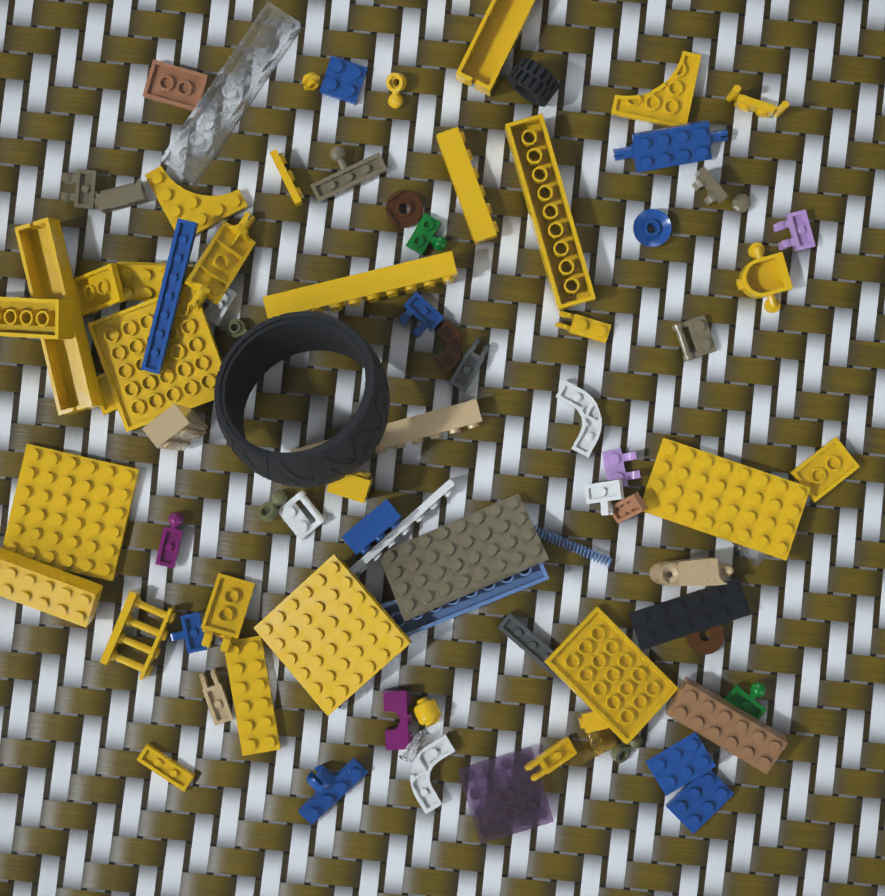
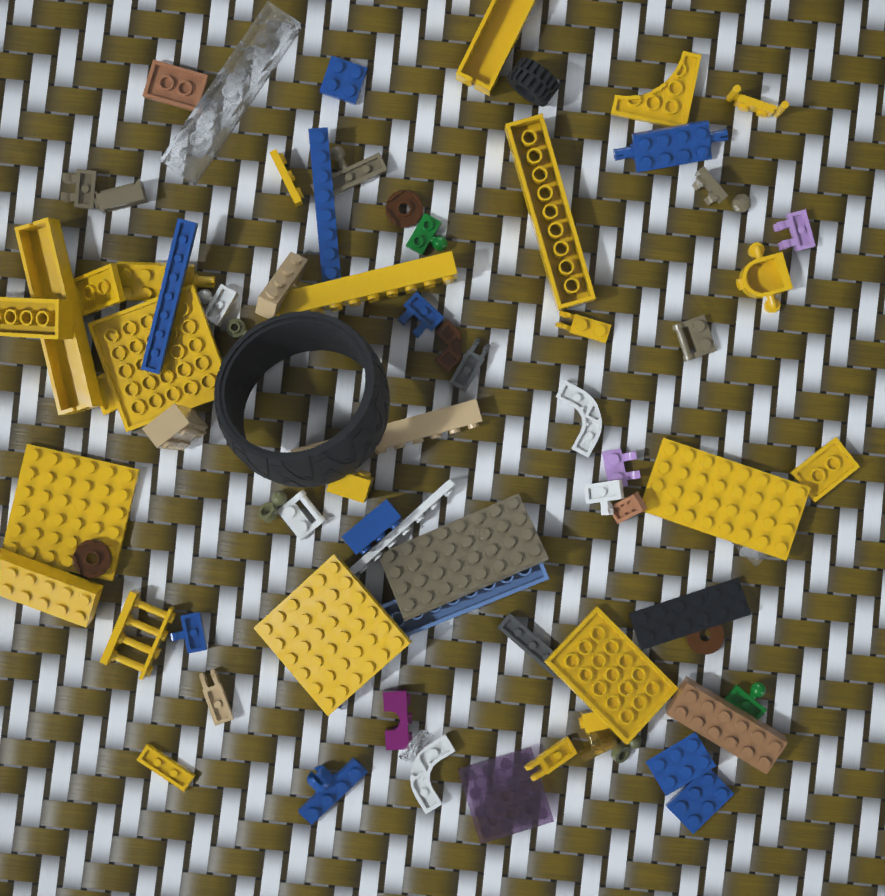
(103, 554): none -> reddish brown tile
(170, 541): magenta plate -> none
(191, 206): yellow plate -> none
(220, 262): yellow plate -> none
(226, 610): yellow tile -> none
(252, 696): yellow plate -> none
(274, 293): none -> tan arch
(311, 81): yellow plate -> none
(324, 203): none -> blue plate
(395, 99): yellow plate -> none
(427, 712): yellow head -> none
(466, 185): yellow brick -> none
(574, 547): medium blue piece -> none
(659, 221): blue dish -> none
(691, 572): tan piece -> none

